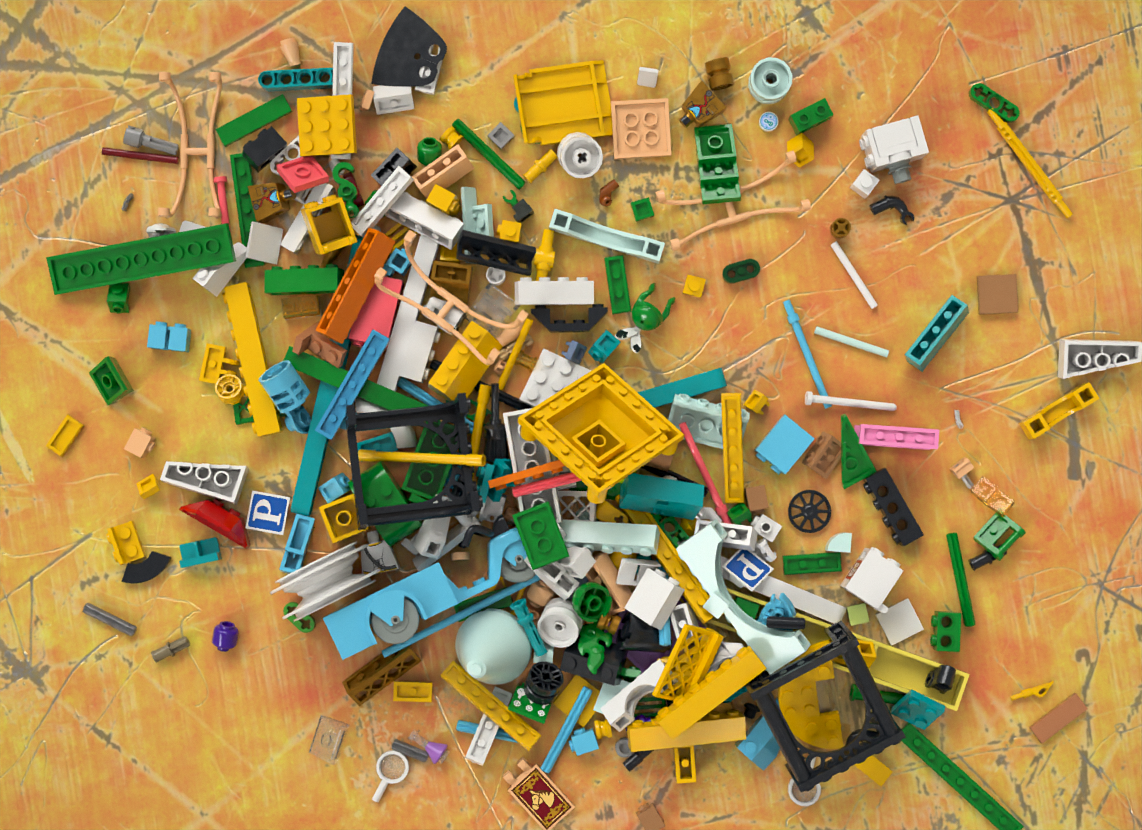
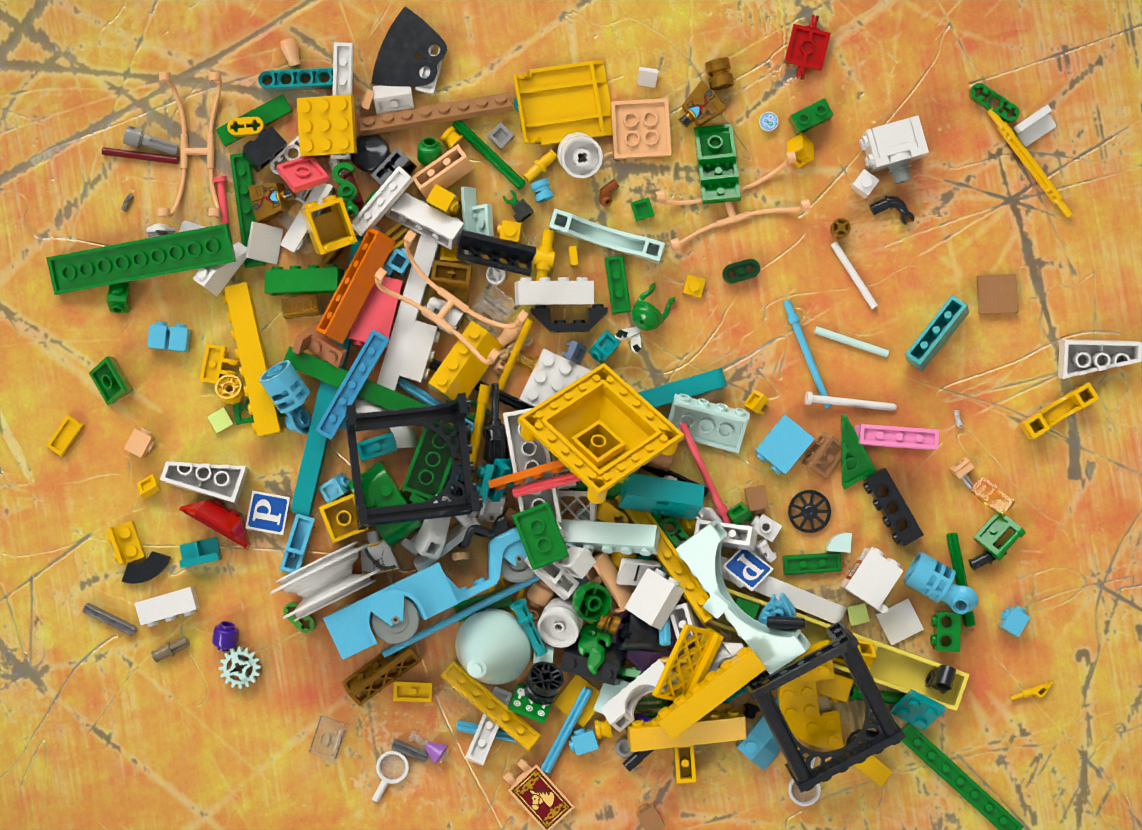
(167, 606): none -> white brick
(220, 420): none -> yellowish green tile
(236, 661): none -> light aqua gear
(246, 131): none -> yellow beam
(370, 153): none -> black piece
(435, 114): none -> medium nougat plate
(469, 459): yellow piece -> none
(542, 190): none -> medium azure wheel
(573, 256): none -> yellow tile
(732, 447): yellow tile -> none
(771, 69): light aqua wheel -> none
(807, 47): none -> red plate
(836, 688): none -> yellow brick
(936, 583): none -> medium azure cylinder
(1014, 620): none -> medium azure brick
(1034, 126): none -> white panel
(1058, 718): nougat tile -> none

